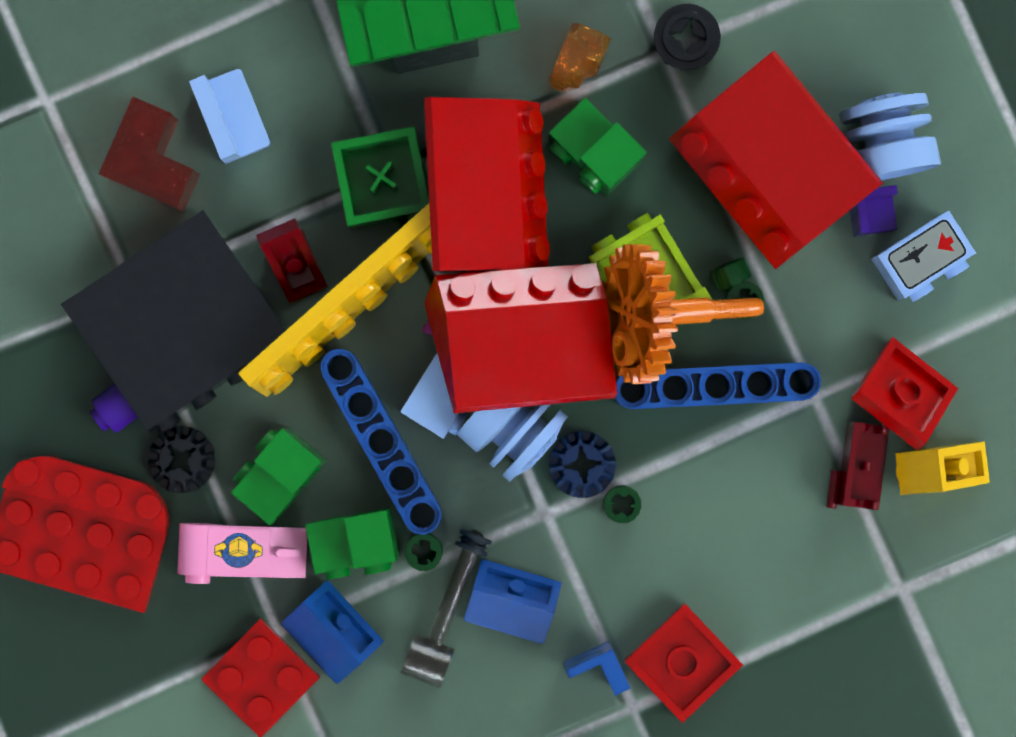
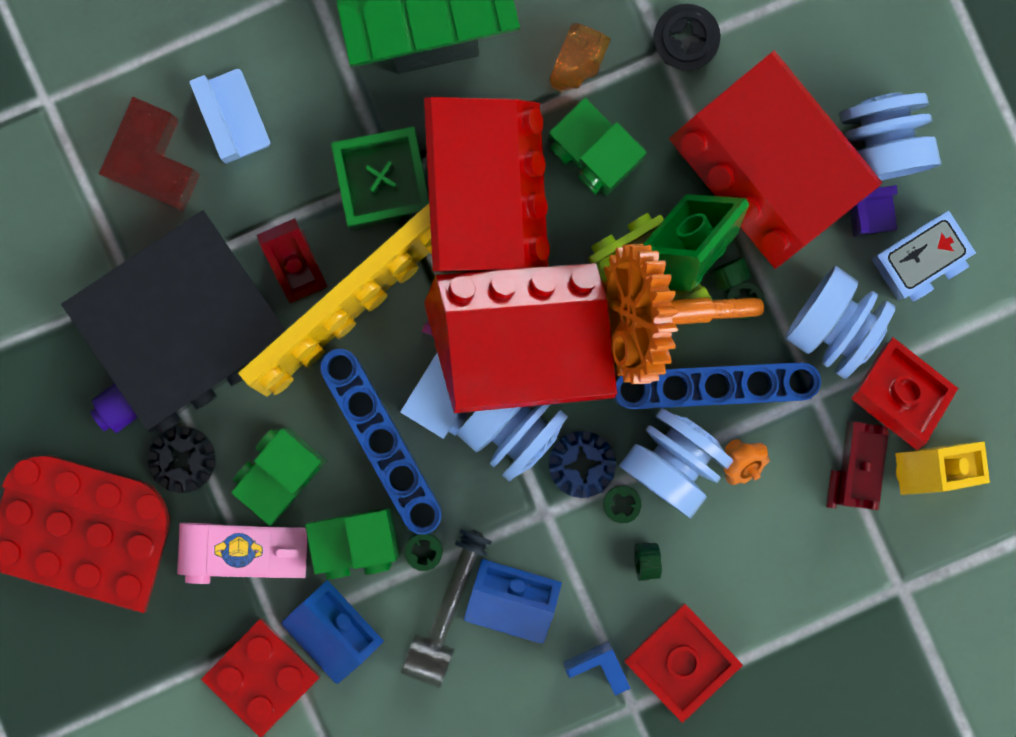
(647, 561): none -> dark green axle
(677, 462): none -> light blue wheel
(696, 236): none -> green slope
(747, 461): none -> orange piece
(840, 323): none -> light blue wheel

